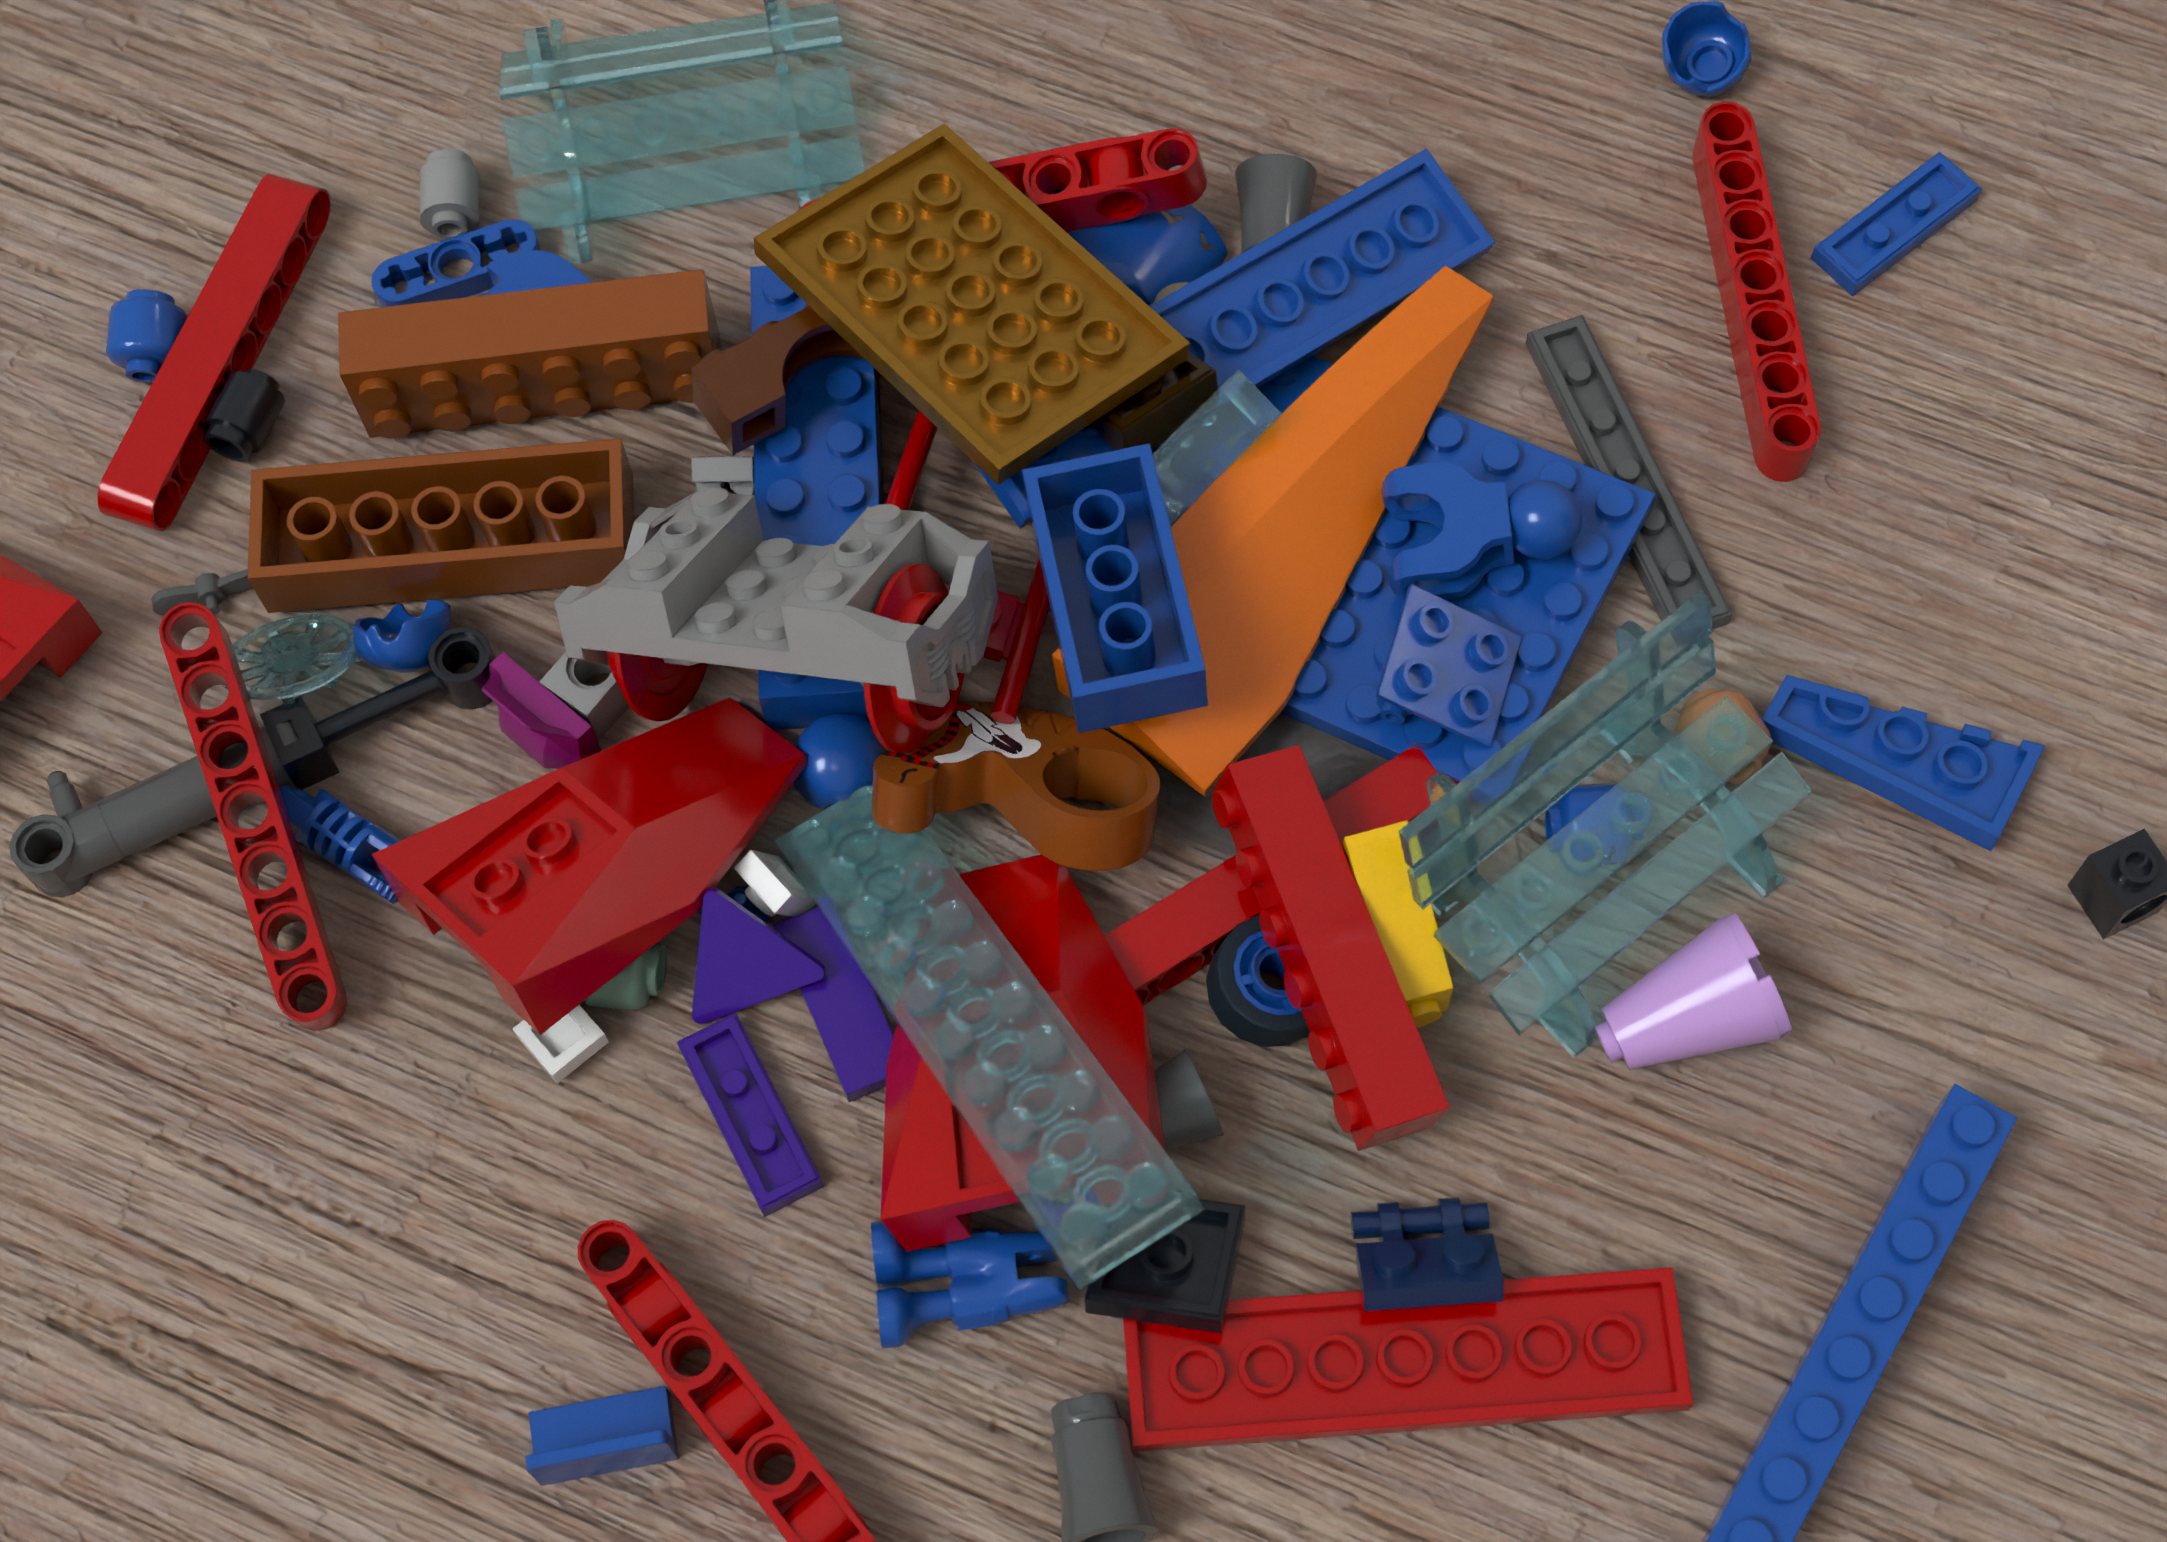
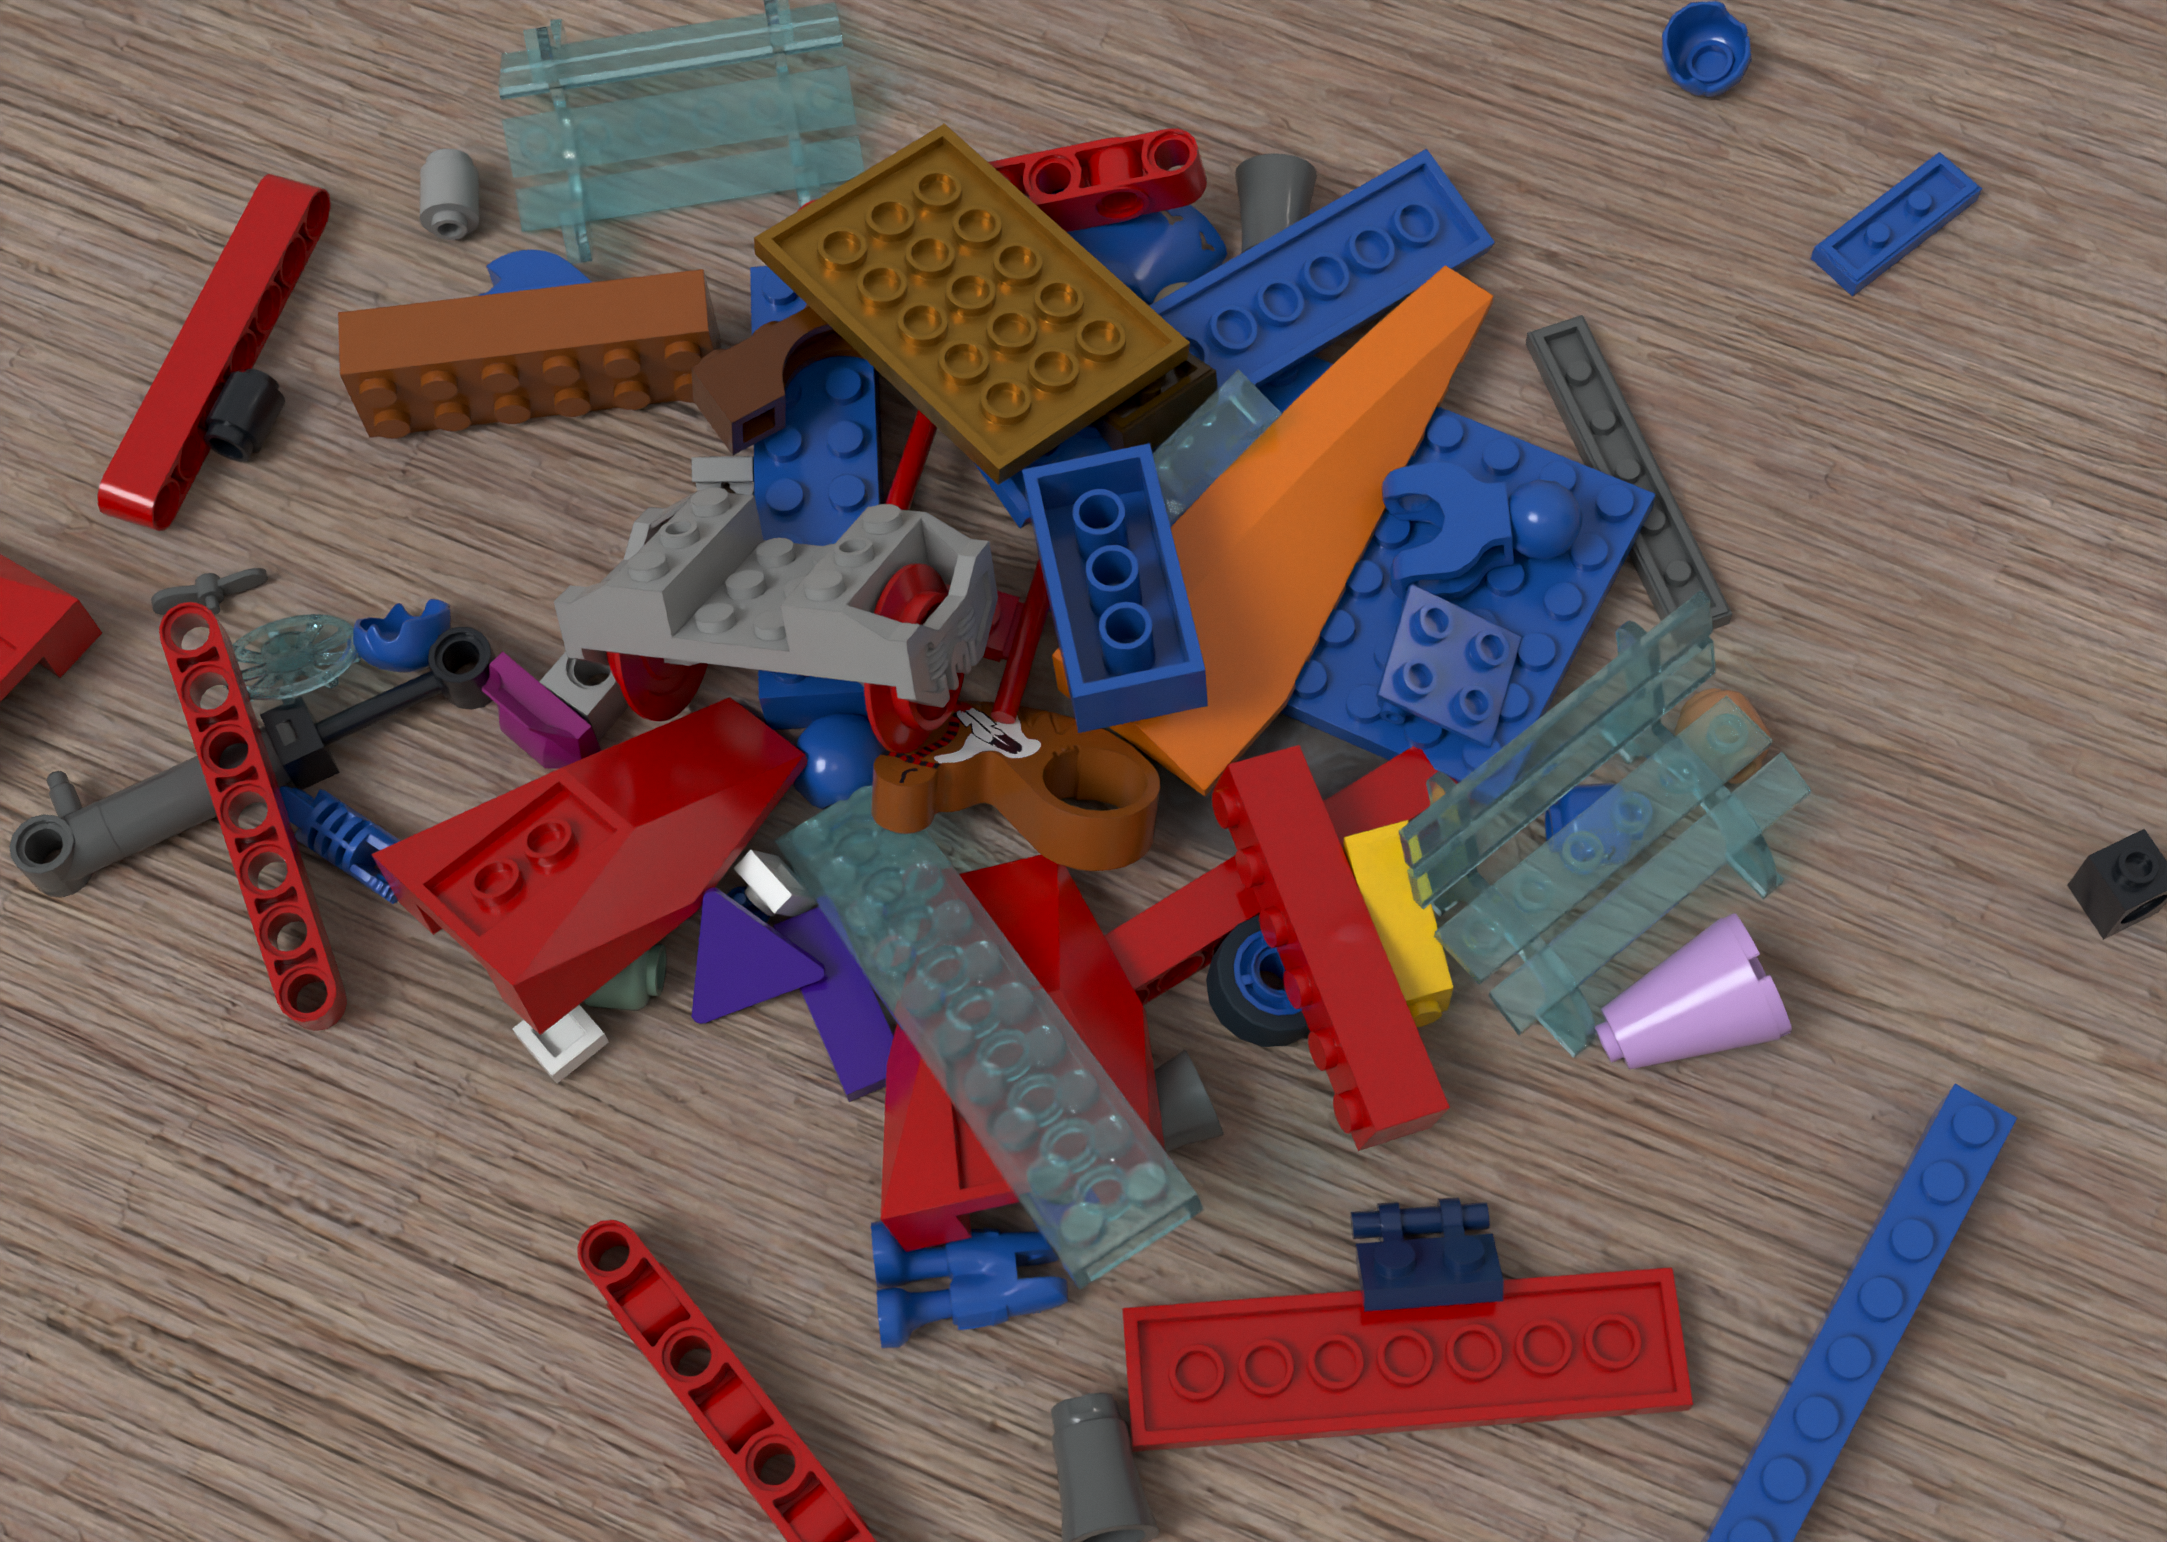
(143, 332): blue head -> none
(434, 257): blue beam -> none
(439, 525): dark orange brick -> none
(602, 1436): blue panel -> none
(750, 1115): dark purple tile -> none
(1179, 1277): black tile -> none
(1728, 158): red beam -> none
(1925, 767): blue wing -> none

